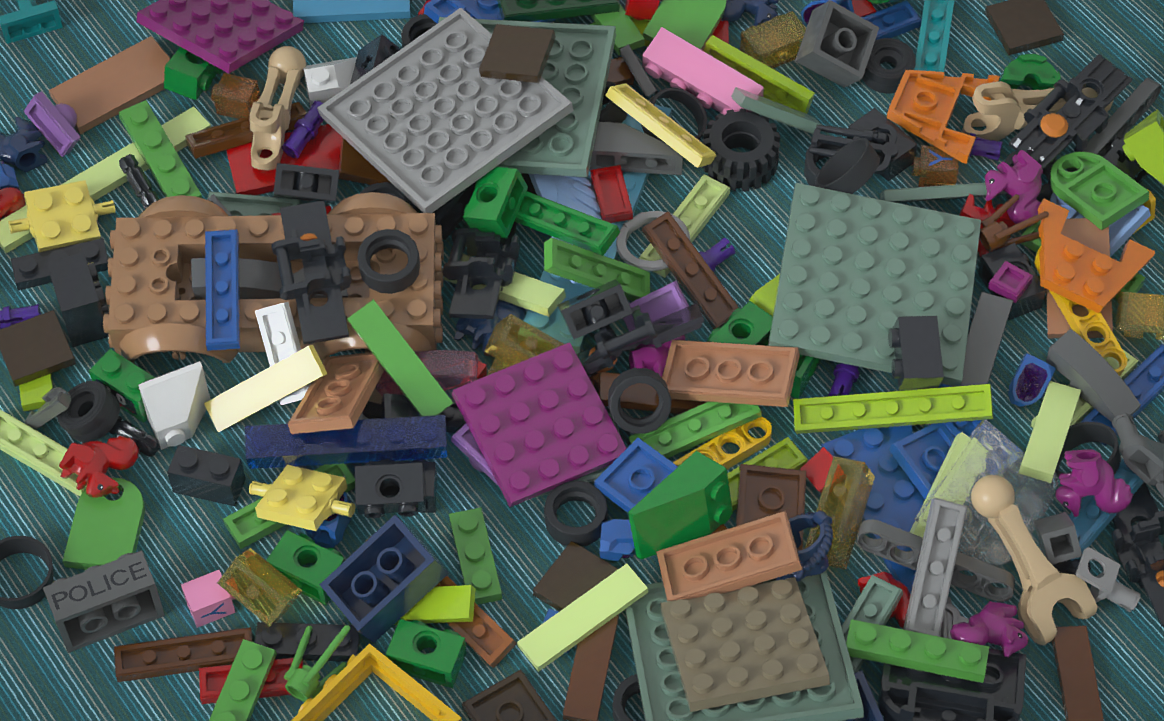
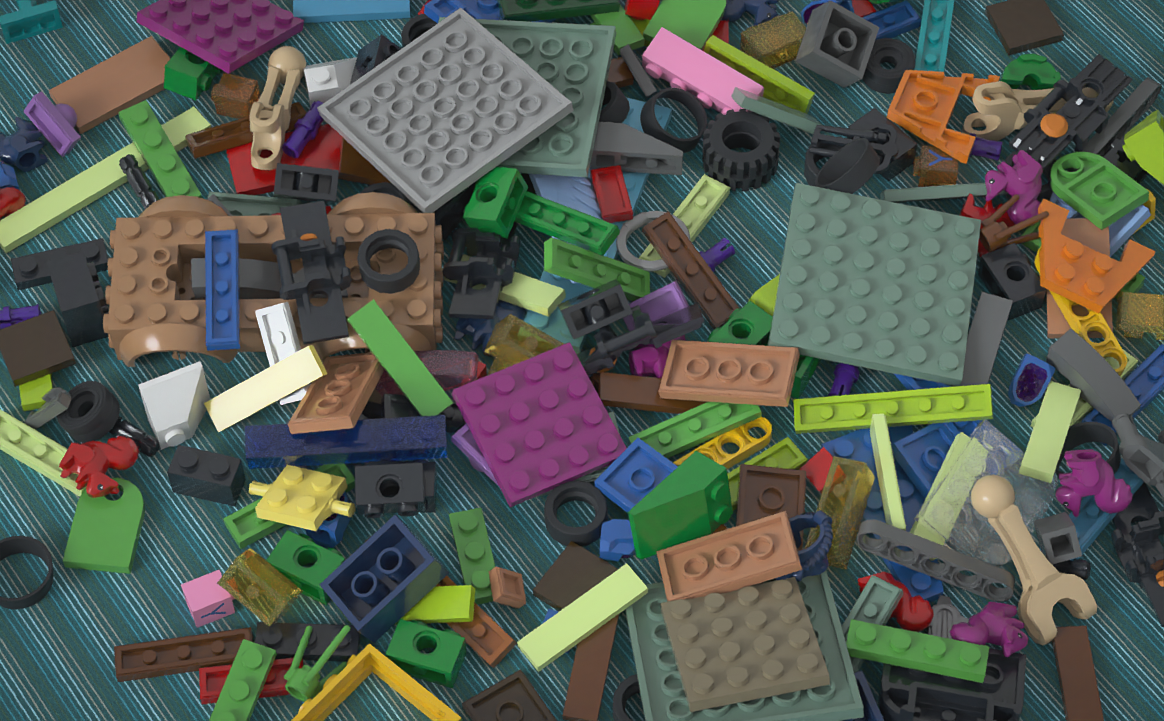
(61, 216): light yellow plate -> none
(104, 601): dark grey brick -> none
(122, 380): green brick -> none
(507, 587): none -> nougat tile
(517, 53): dark brown tile -> none
(648, 423): black tyre -> none
(661, 125): light yellow tile -> none
(886, 472): none -> yellowish green tile
(916, 352): black brick -> none
(935, 567): light grey tile -> none
(1010, 281): magenta tile -> none
(1105, 583): light grey bracket -> none

